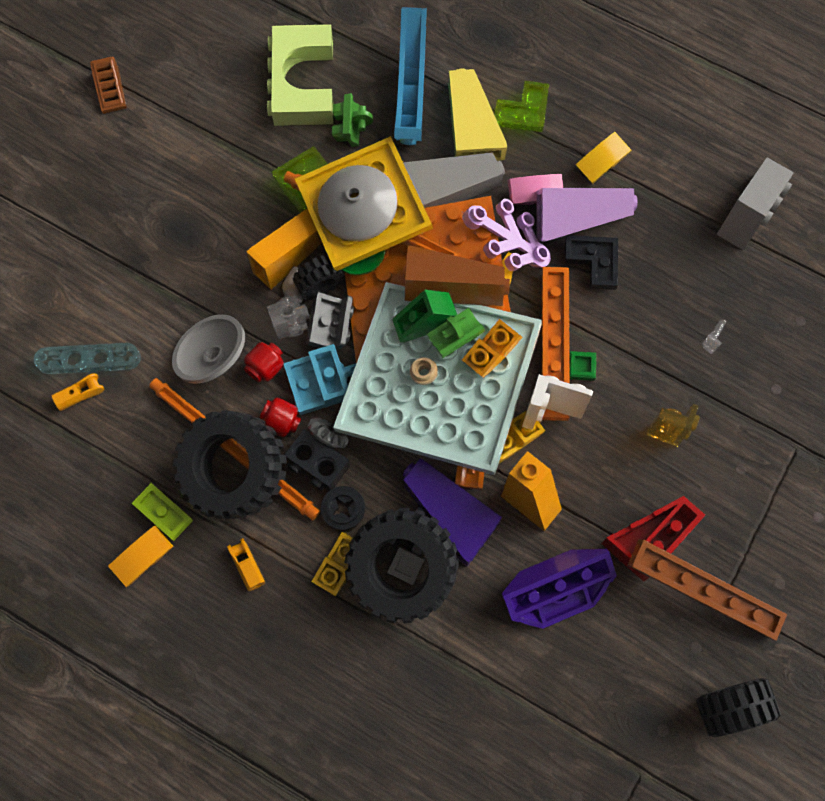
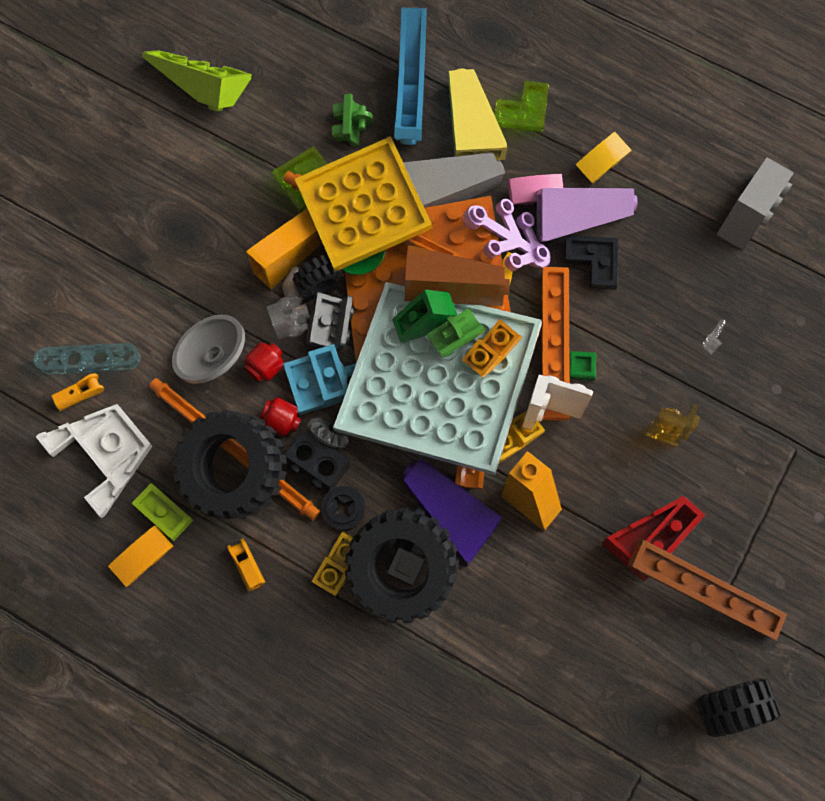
(106, 69): dark orange slope -> none
(111, 443): none -> white wing
(205, 84): none -> lime wedge
(288, 47): yellowish green arch -> none
(359, 216): light grey dish -> none
(420, 364): tan plate -> none
(559, 587): dark purple wedge -> none

